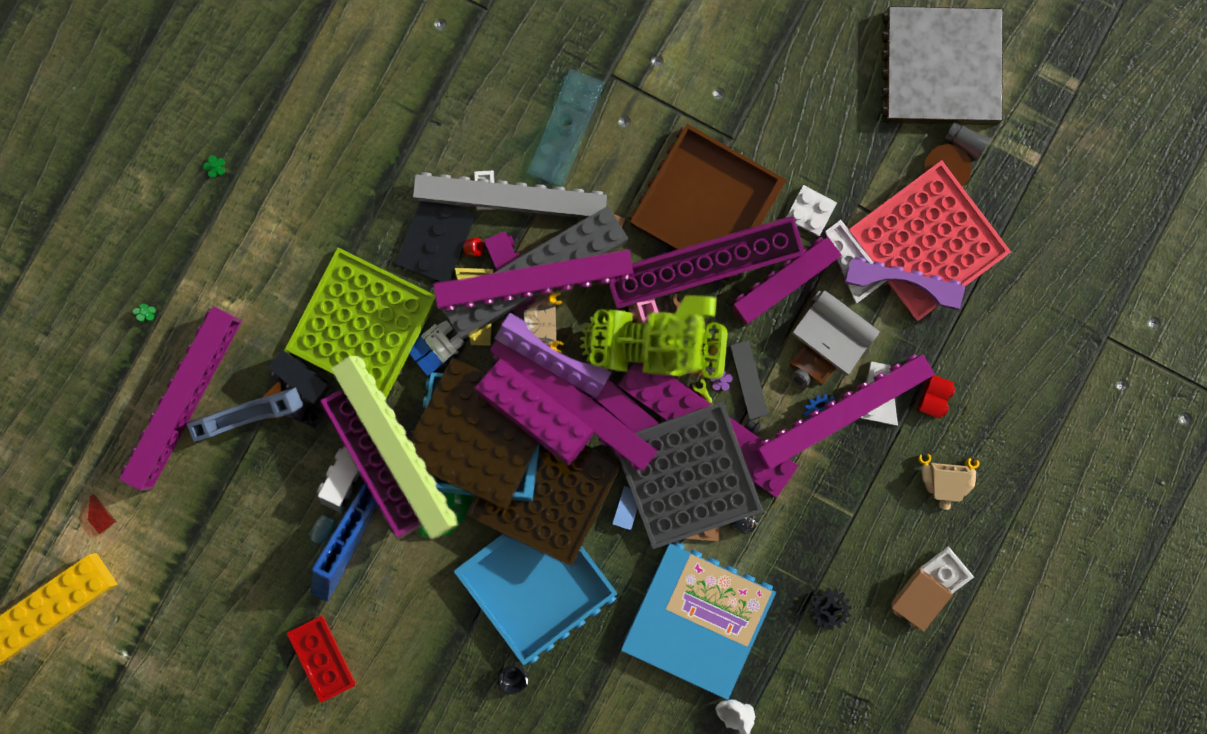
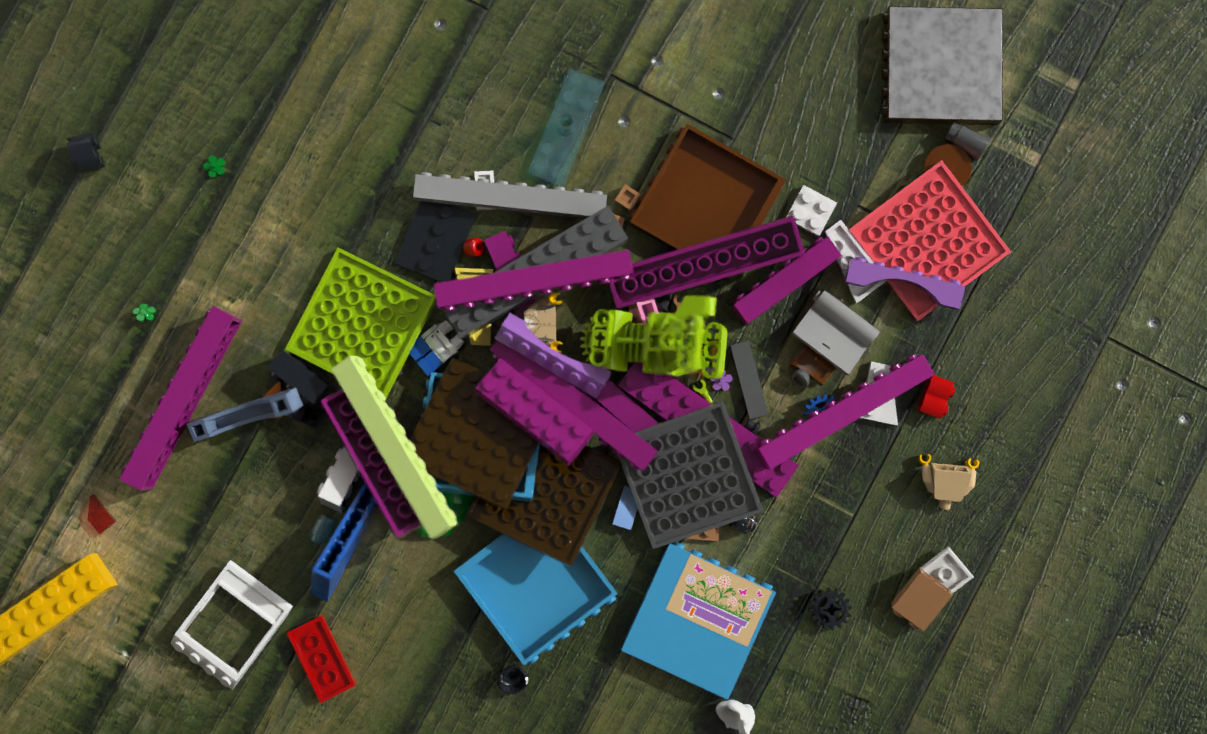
(85, 154): none -> black brick
(252, 594): none -> white window
(627, 197): none -> medium nougat plate
(662, 305): none -> black piece

